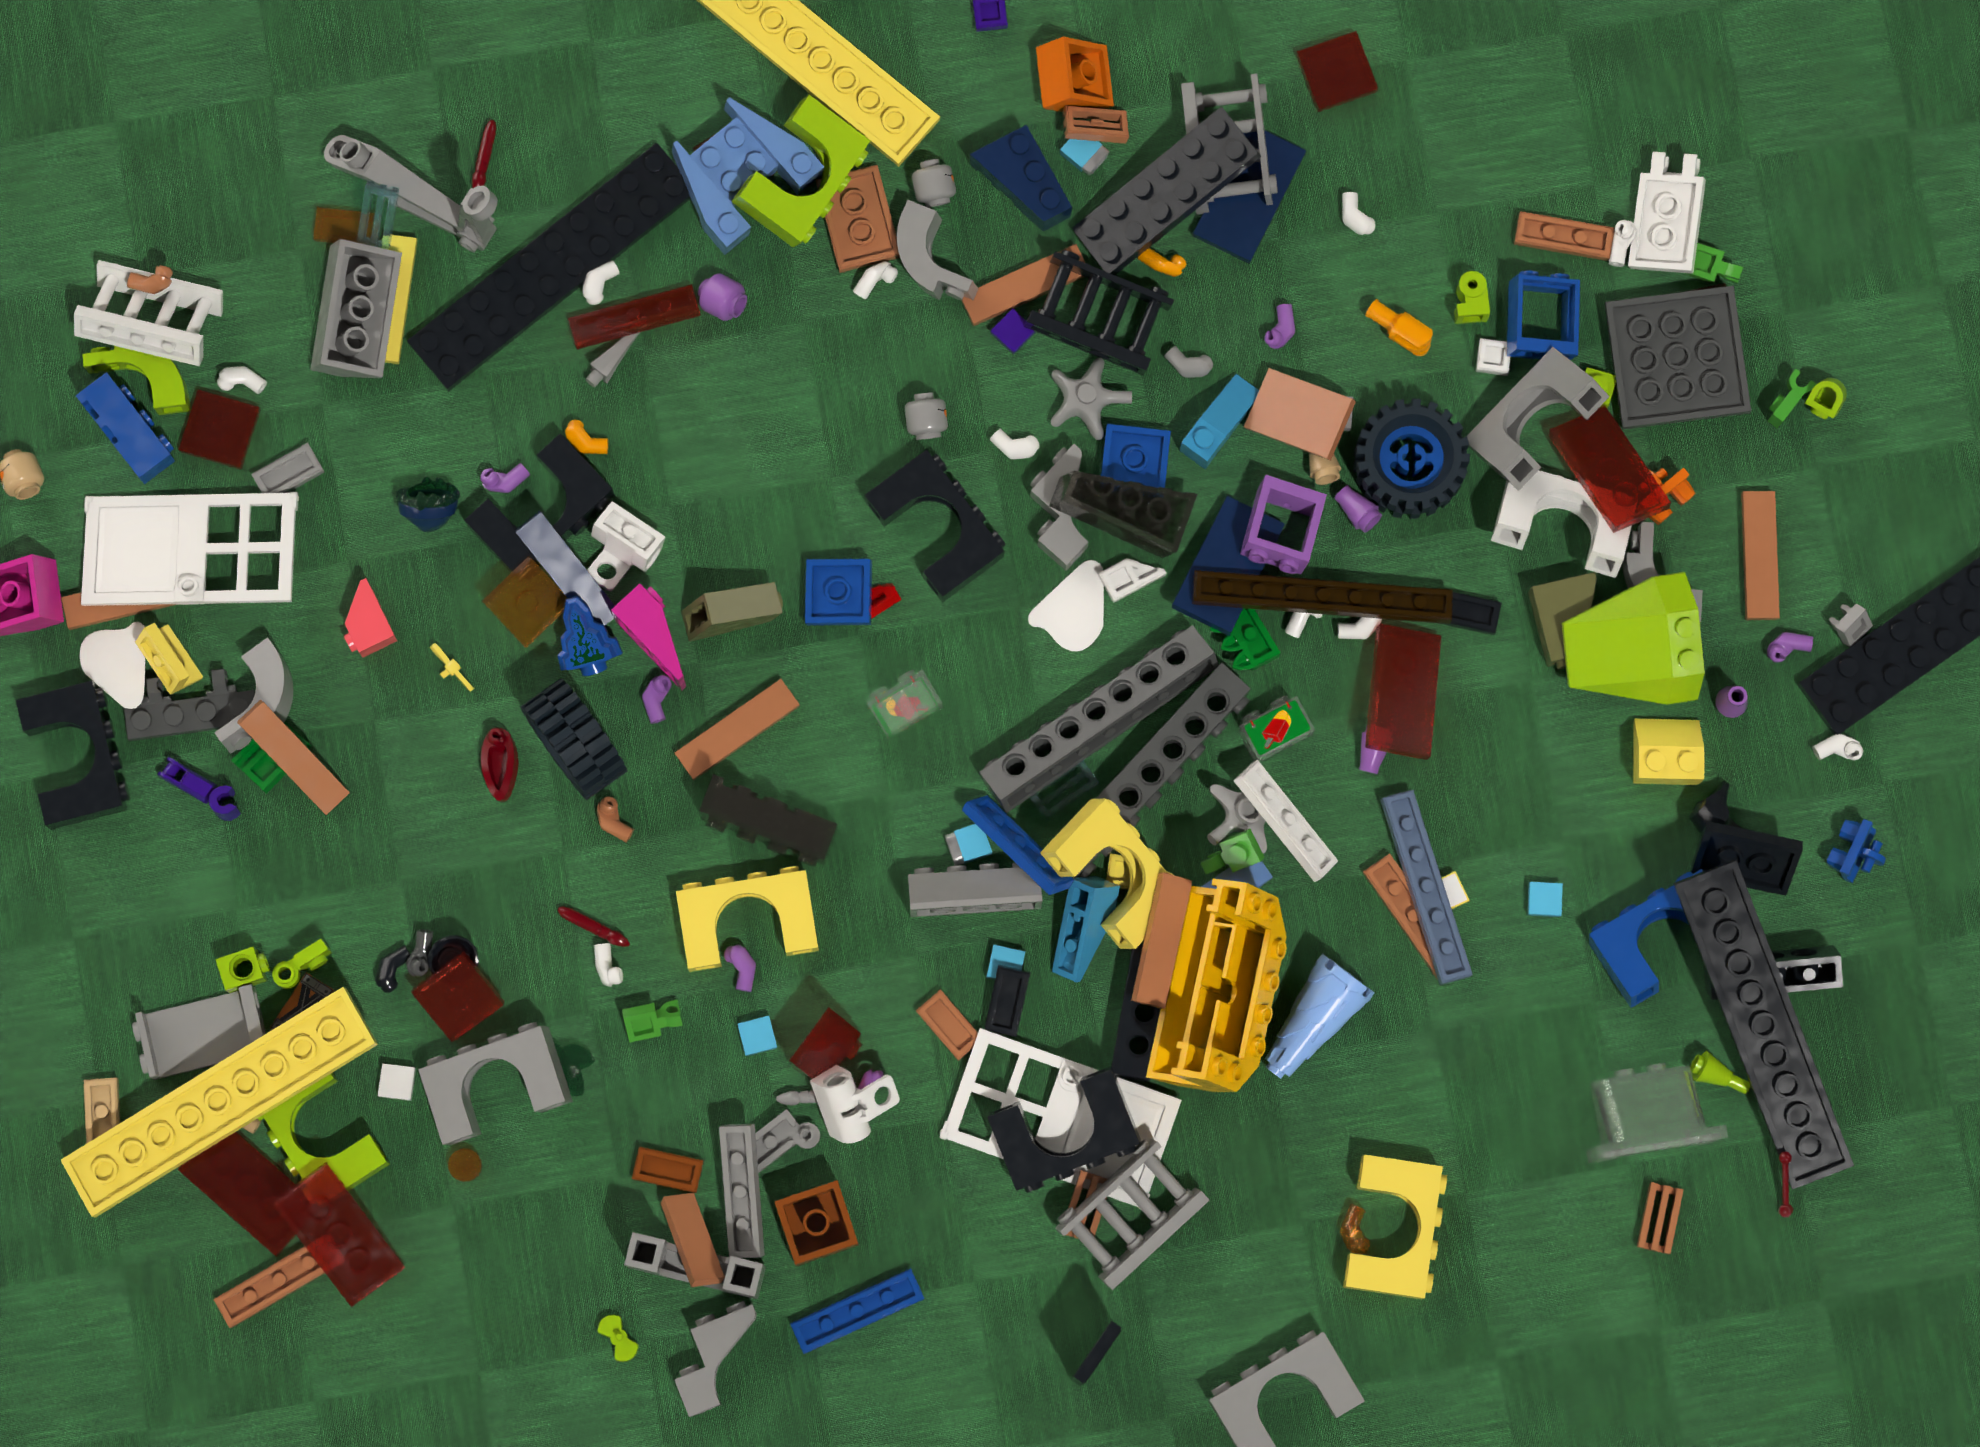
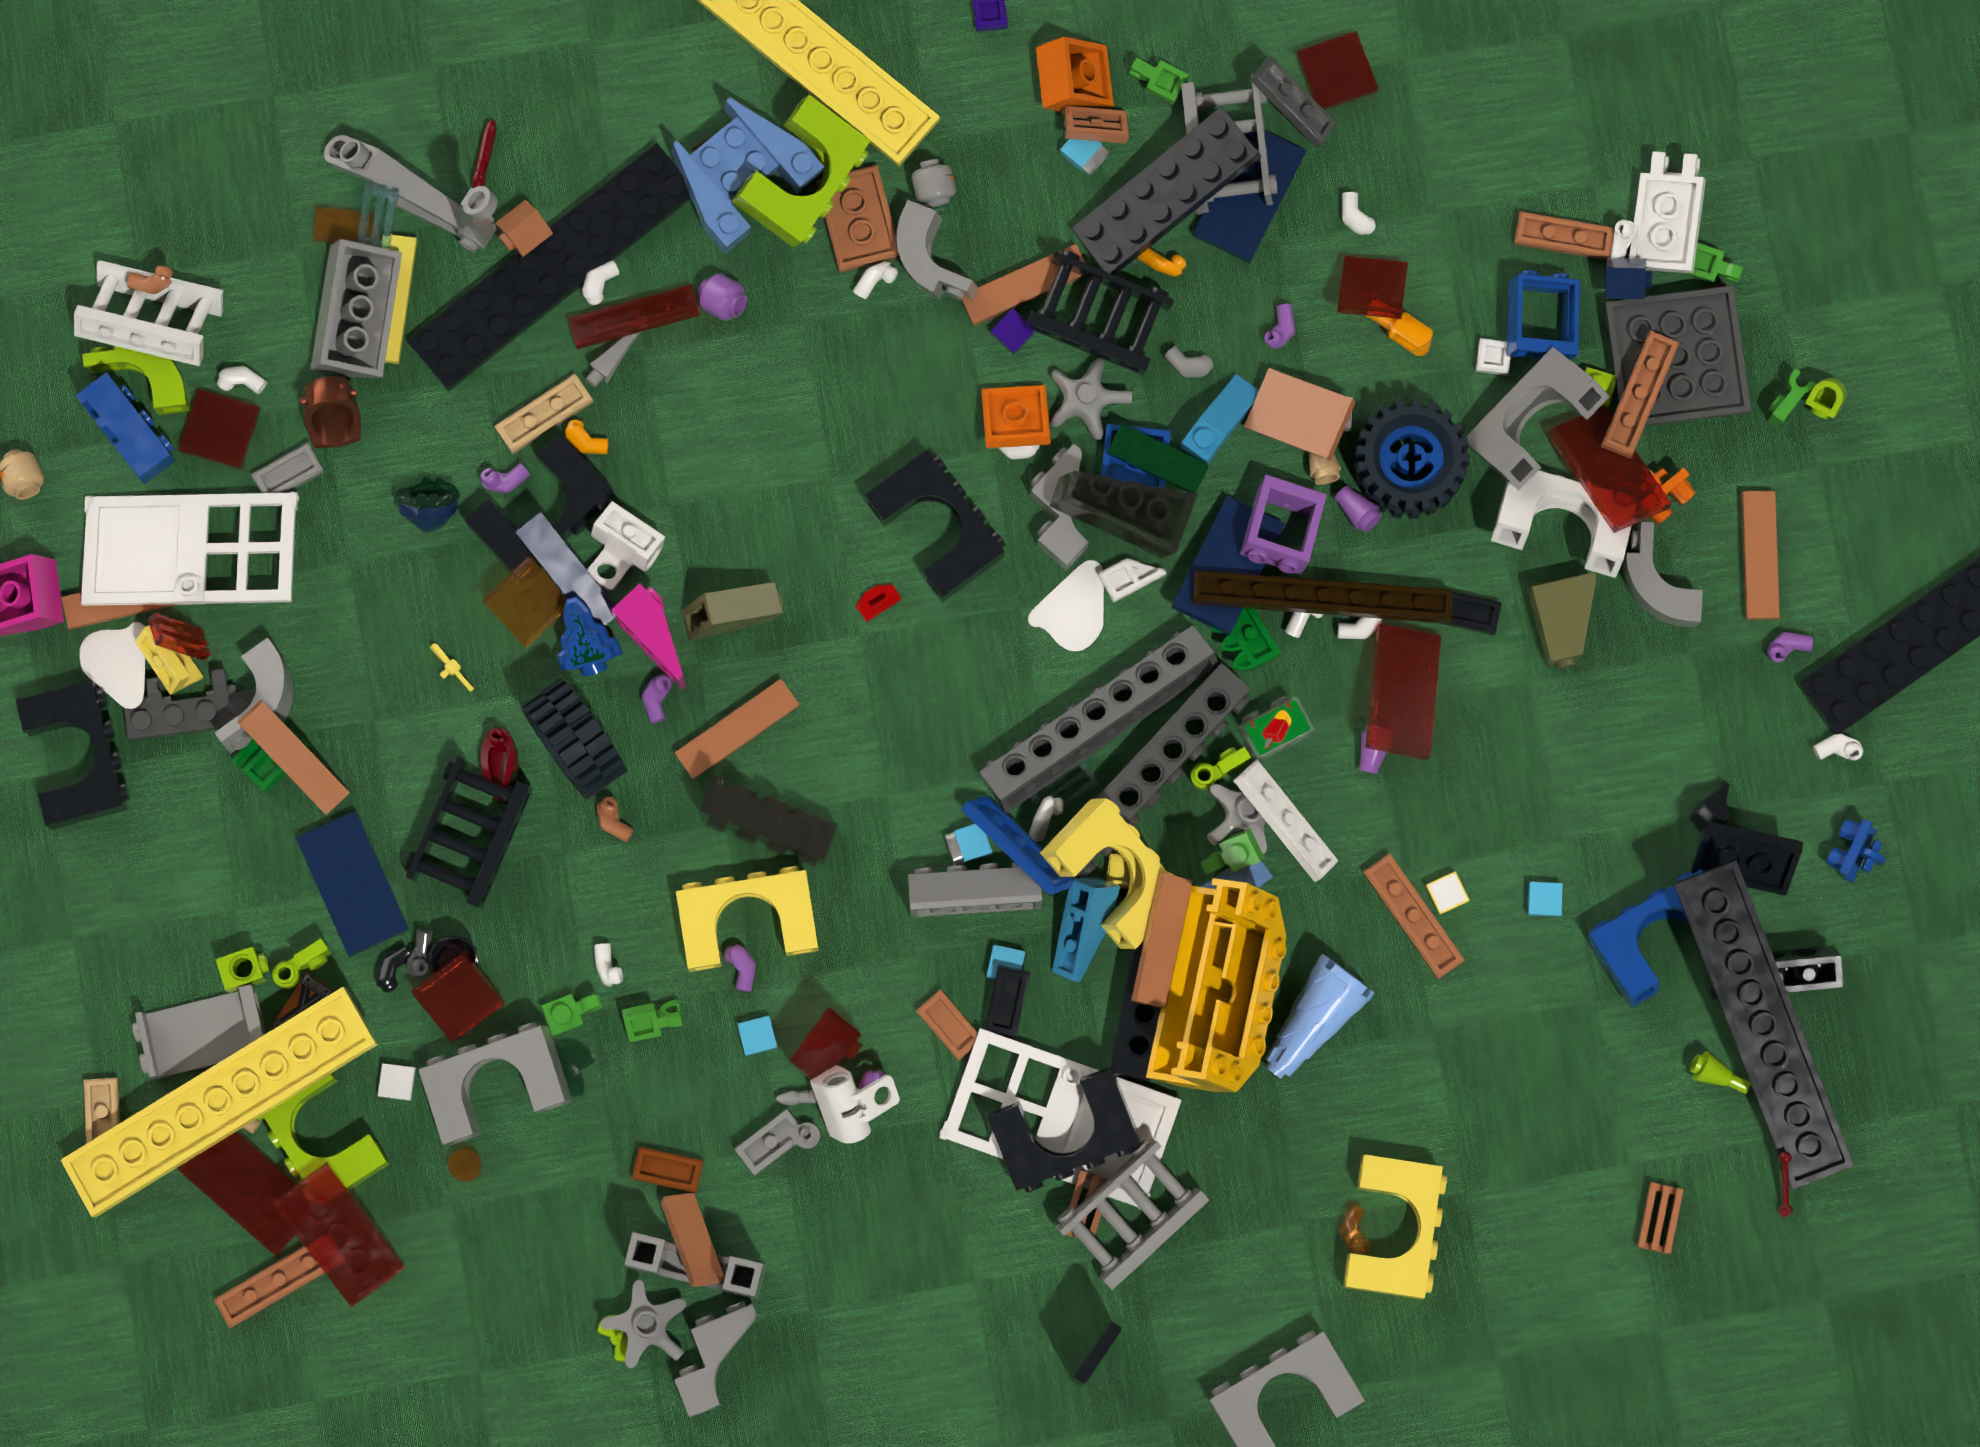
(178, 636): none -> clear red tile
(201, 789): dark purple piece -> none
(331, 412): none -> copper helmet
(352, 884): none -> dark blue tile
(367, 623): coral slope -> none
(488, 858): none -> black fence
(523, 229): none -> nougat brick
(544, 414): none -> tan tile
(566, 1013): none -> bright green plate
(593, 926): dark red piece -> none
(646, 1325): none -> light grey animal
(741, 1190): light grey plate -> none
(816, 1223): dark orange brick -> none
(838, 592): blue plate -> none
(857, 1311): blue tile -> none
(904, 703): clear brick -> none
(926, 416): light grey head -> none
(1015, 416): none -> orange tile
(1023, 175): dark blue wedge -> none
(1043, 816): none -> white arm
(1158, 459): none -> dark green tile
(1163, 80): none -> bright green plate
(1229, 762): none -> lime plate
(1293, 101): none -> dark grey tile
(1372, 287): none -> clear red tile
(1426, 887): sand blue tile -> none
(1473, 294): lime leg -> none
(1627, 278): none -> dark blue brick
(1639, 643): lime wedge -> none
(1640, 394): none -> nougat tile
(1649, 1113): clear windscreen -> none
(1667, 752): light yellow slope -> none
(1727, 705): medium lavender cone -> none
(1852, 625): light grey tile -> none

